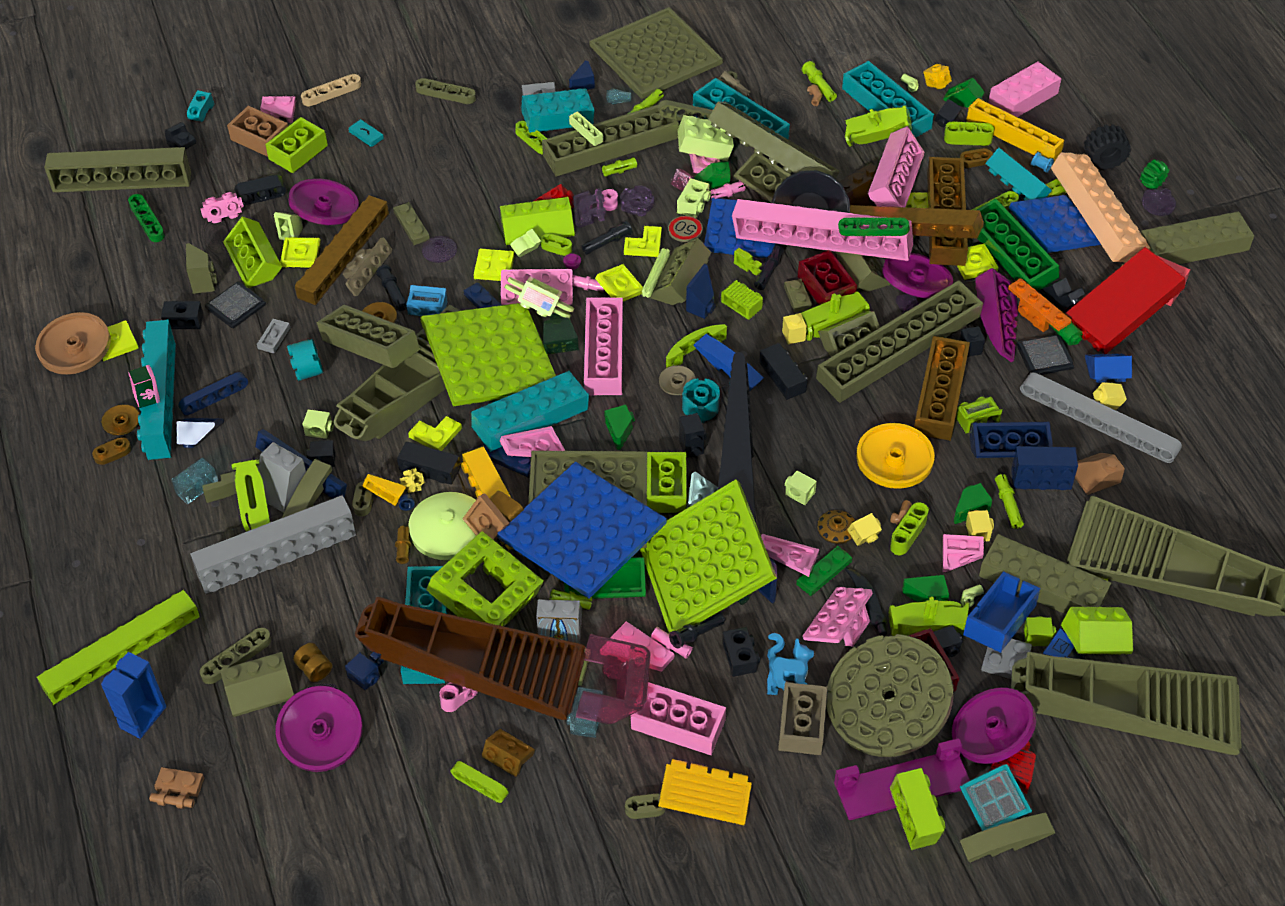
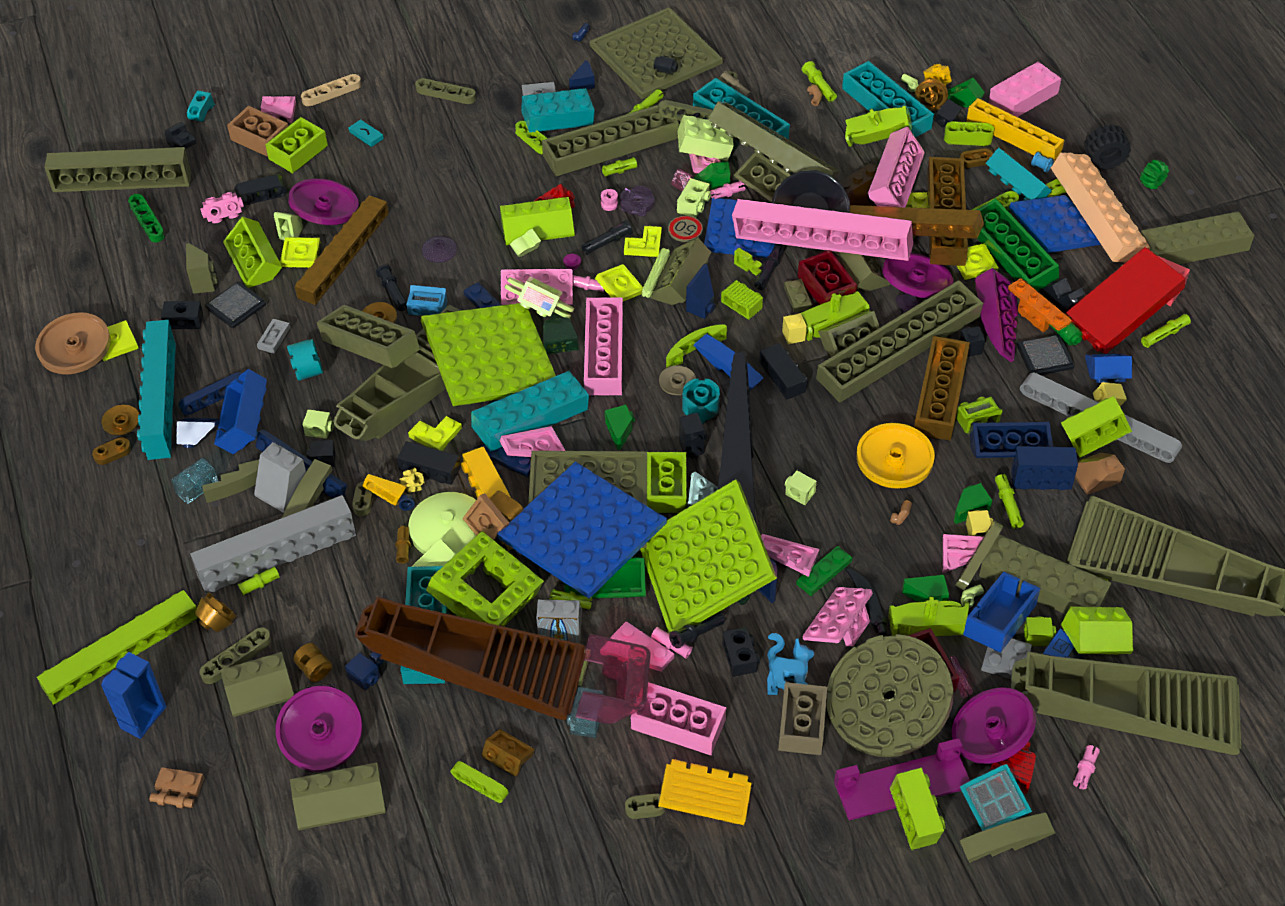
(144, 386): dark green piece -> none
(214, 613): none -> pearl gold cone
(241, 411): none -> blue piece
(250, 494): lime piece -> none
(258, 580): none -> lime pin
(337, 796): none -> olive slope
(364, 266): dark tan bracket -> none
(411, 223): olive plate -> none
(437, 555): none -> yellowish green slope
(458, 694): bright pink piece -> none
(491, 262): neon yellow plate -> none
(556, 244): lime beam -> none
(582, 32): none -> dark blue arm
(584, 209): clear purple plate -> none
(585, 128): yellowish green piece -> none
(617, 96): clear light blue cone -> none
(665, 65): none -> black brick
(831, 530): pearl gold dish -> none
(865, 530): light yellow brick -> none
(873, 229): green beam -> none
(909, 528): lime beam -> none
(931, 94): none -> pearl gold cone
(949, 640): black brick -> none
(963, 683): none -> clear pink pin
(979, 555): none -> olive beam
(1086, 767): none -> bright pink pin
(1096, 426): none -> lime brick
(1159, 202): clear purple dish -> none
(1171, 327): none -> lime pin

